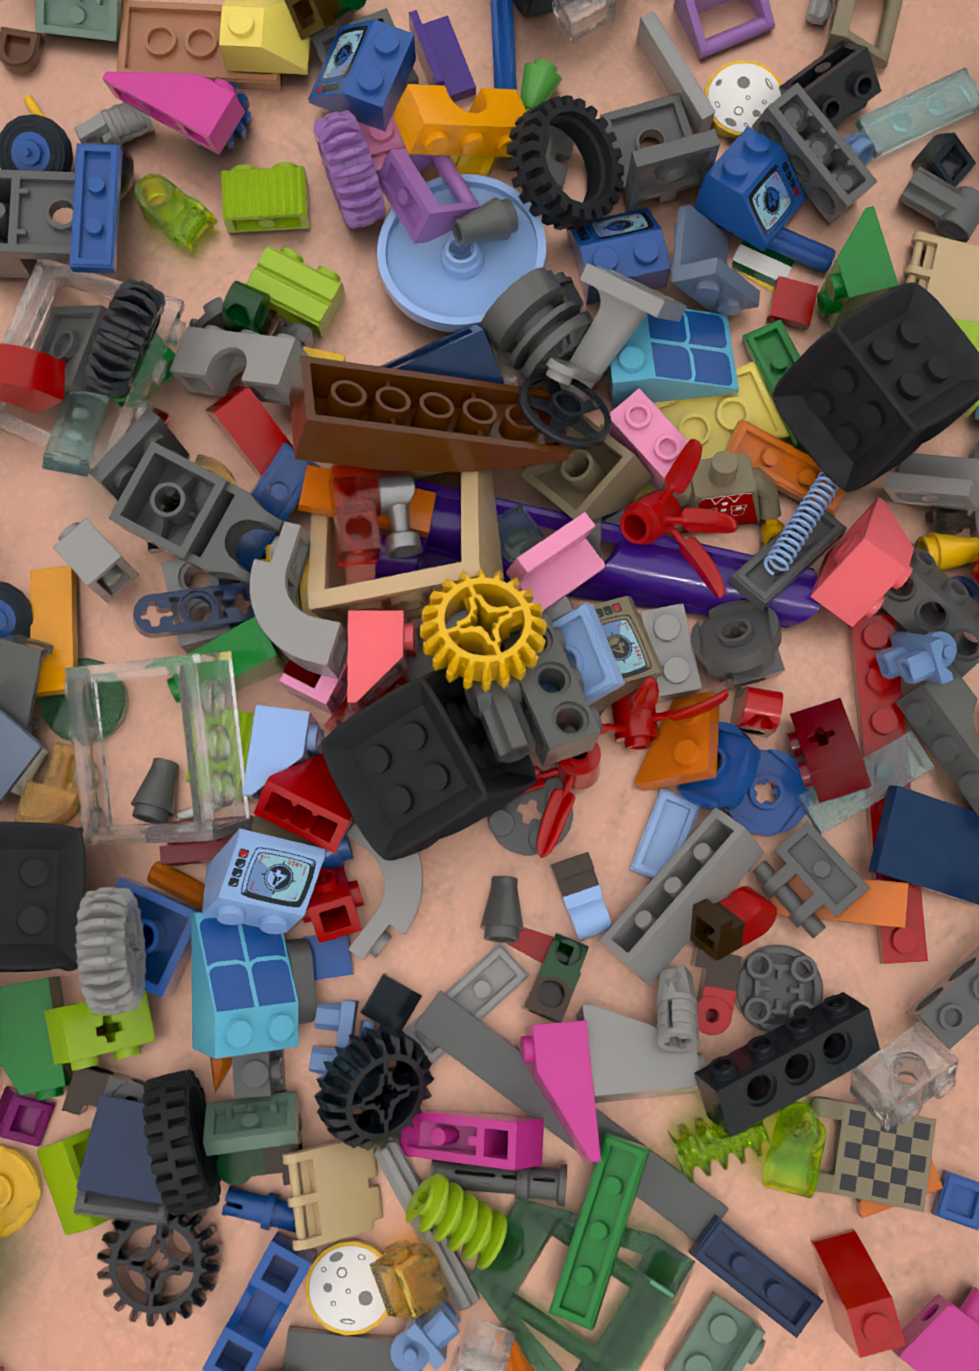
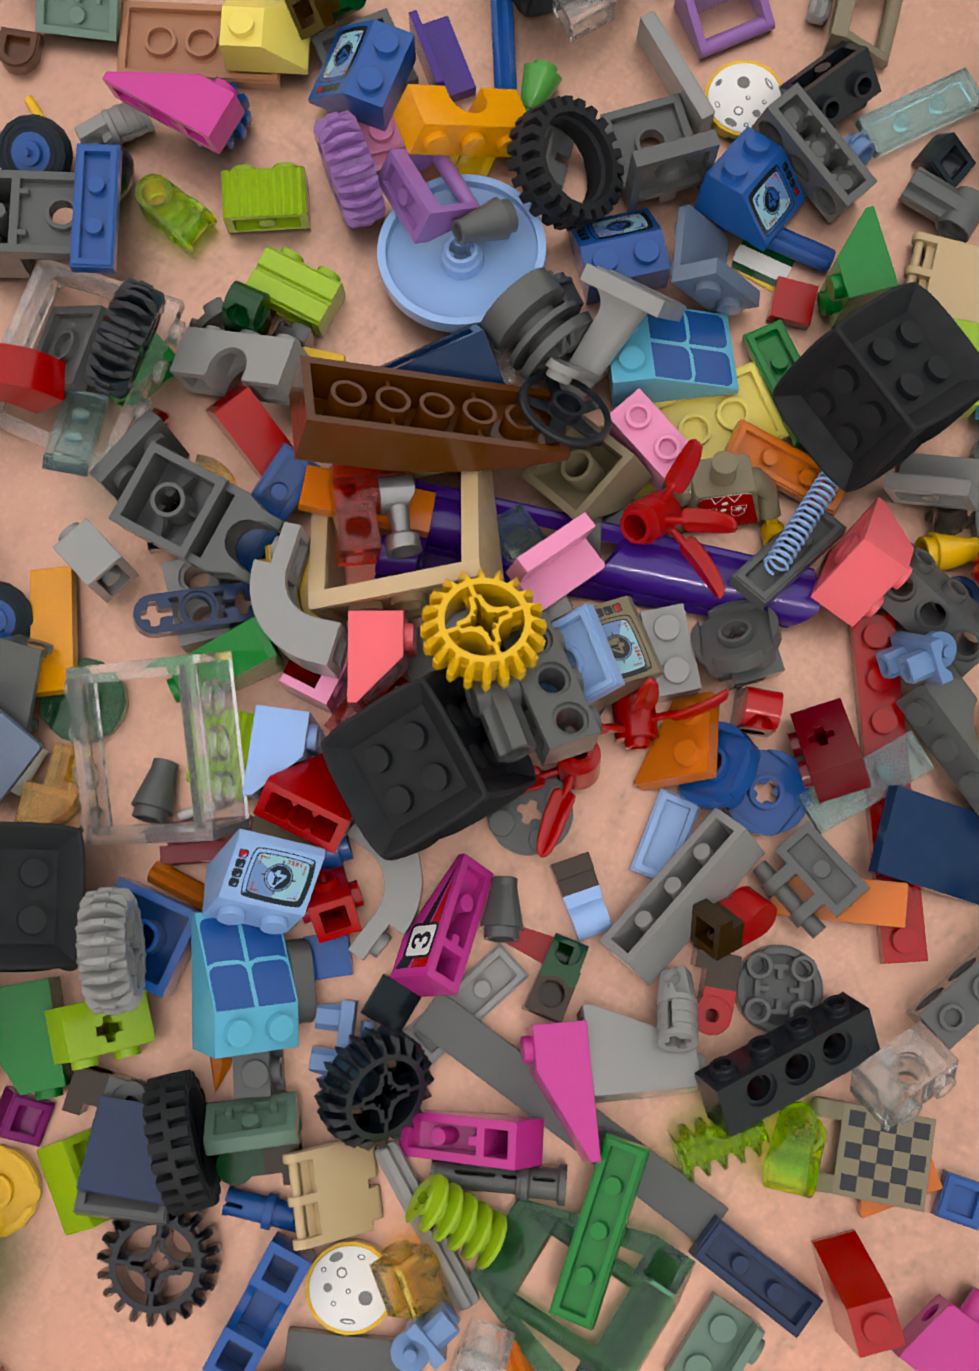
(442, 934): none -> dark pink slope

